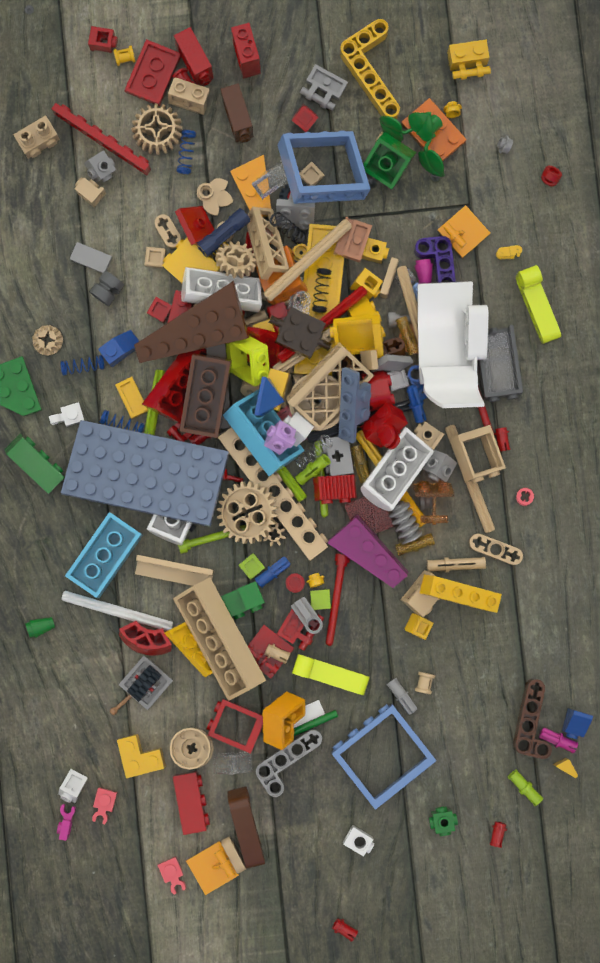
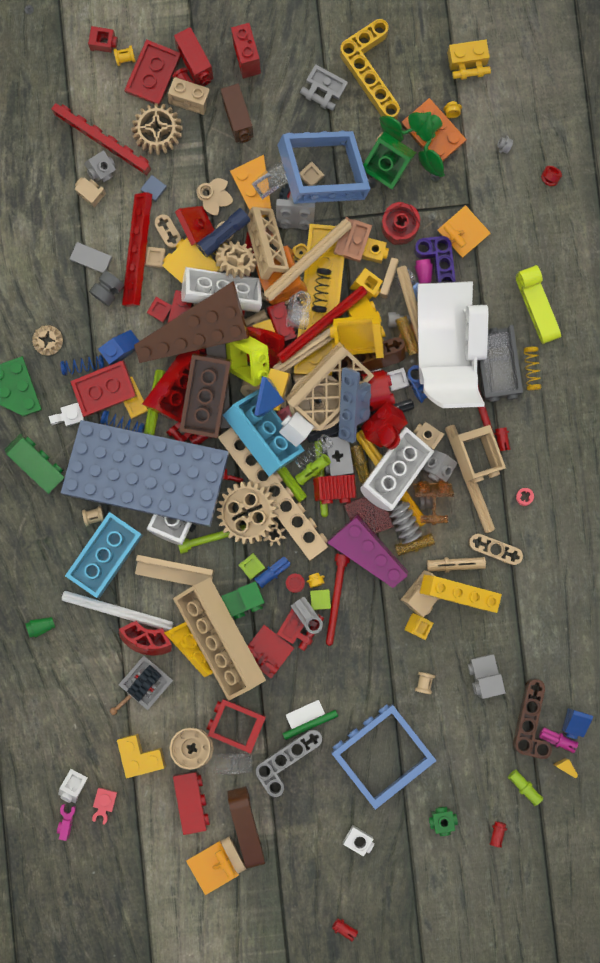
(37, 137): tan brick -> none
(93, 515): none -> tan bush
(103, 388): none -> red plate
(137, 249): none -> red plate
(154, 187): none -> sand blue tile
(171, 872): coral plate -> none
(183, 170): blue piece -> none
(277, 653): tan pin -> none
(279, 222): black piece -> none
(280, 437): lavender brick -> none
(280, 720): light orange brick -> none
(300, 332): dark brown plate -> none
(304, 118): red brick -> none
(330, 674): neon yellow beam -> none
(369, 359): tan tile -> none
(394, 362): light grey tile -> none
(402, 696): light grey axle -> none
(404, 213): none -> red brick
(416, 404): blue axle -> none
(486, 676): none -> light grey brick
(509, 252): yellow piece -> none
(535, 386): none -> yellow piece

